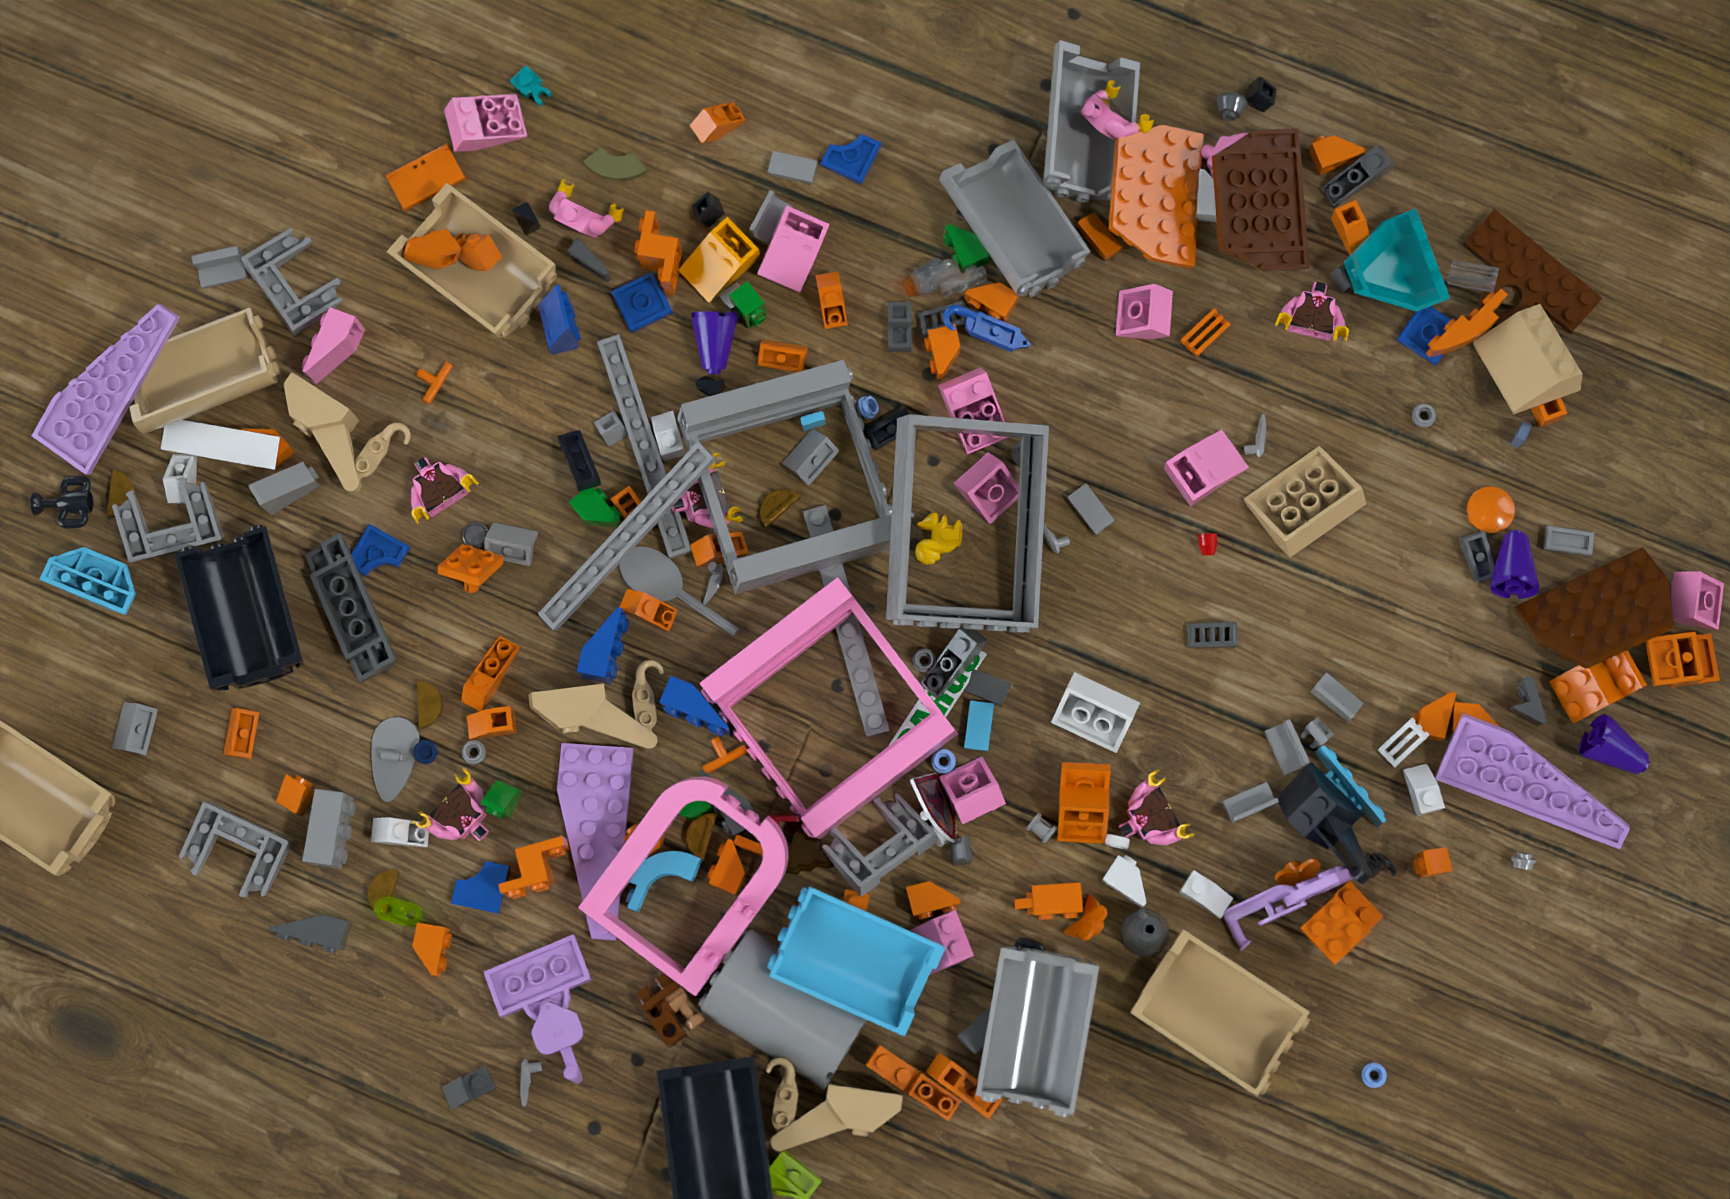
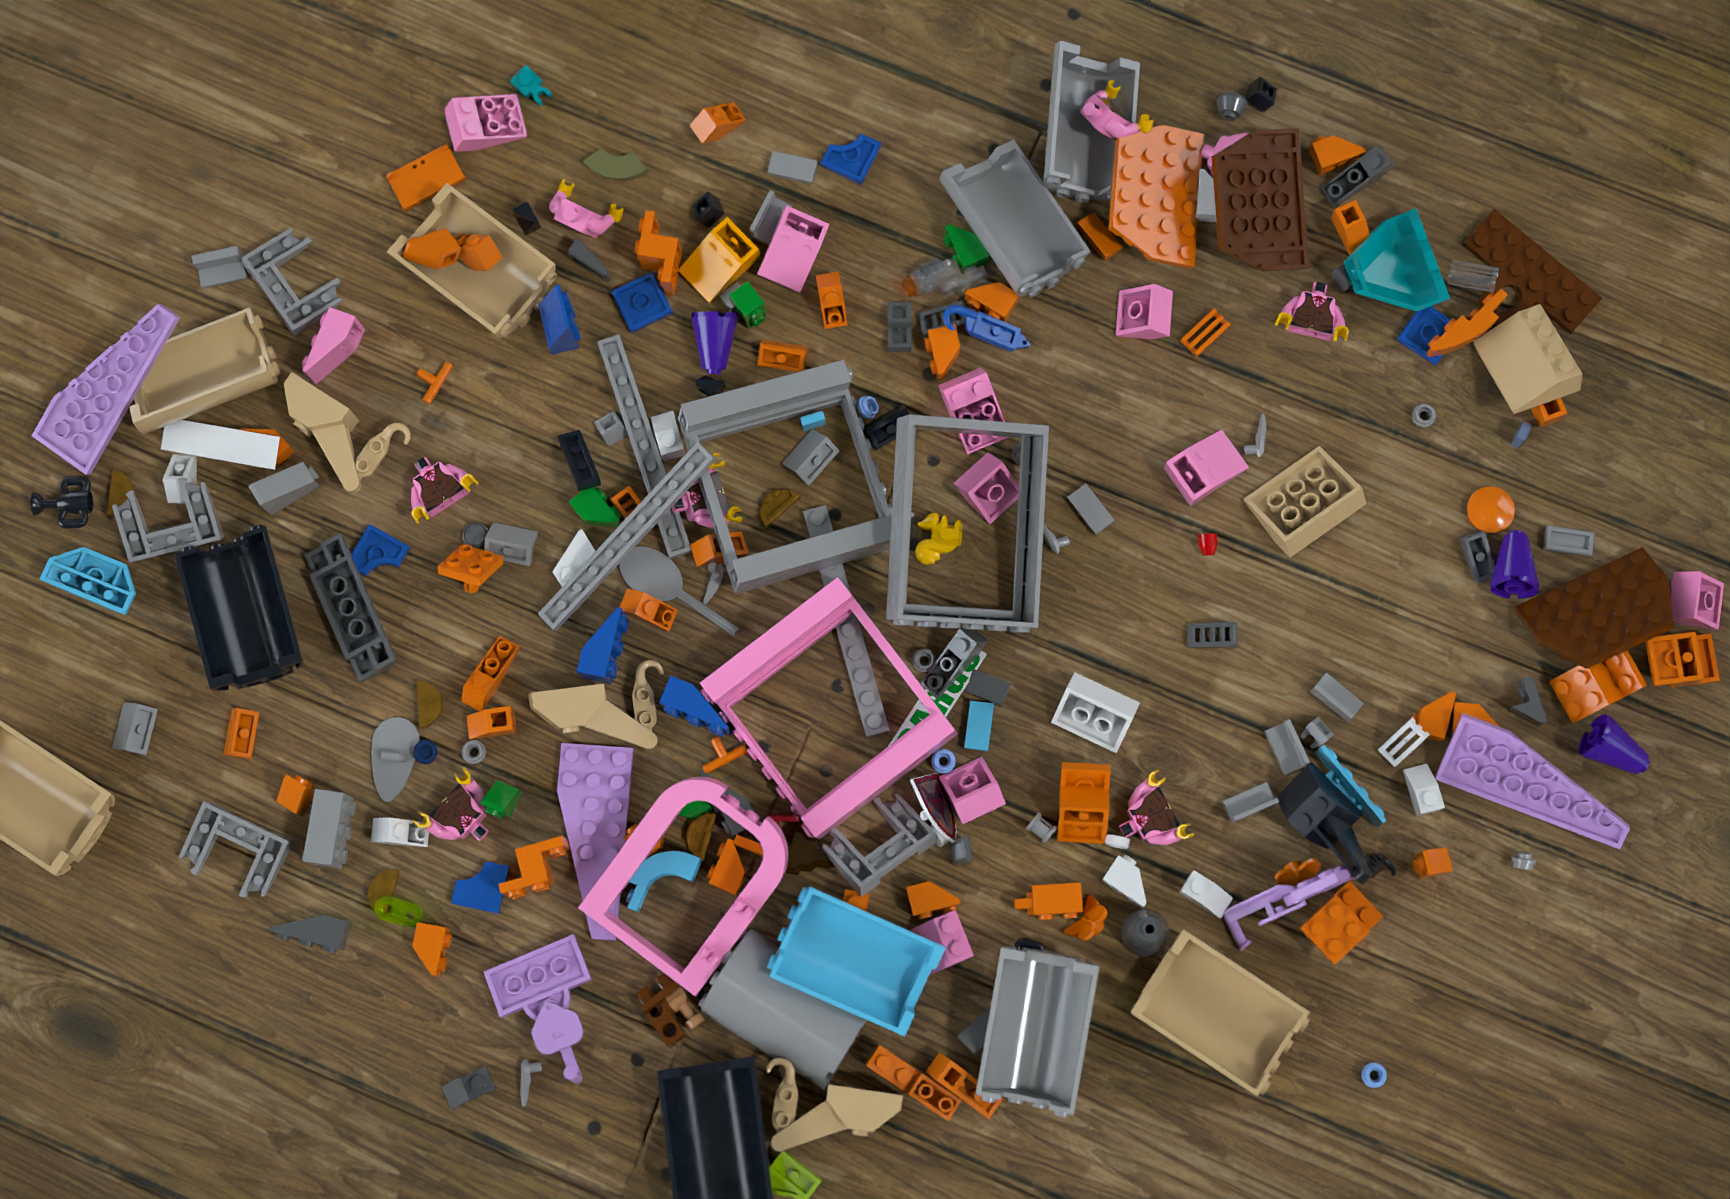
(574, 557): none -> white wing

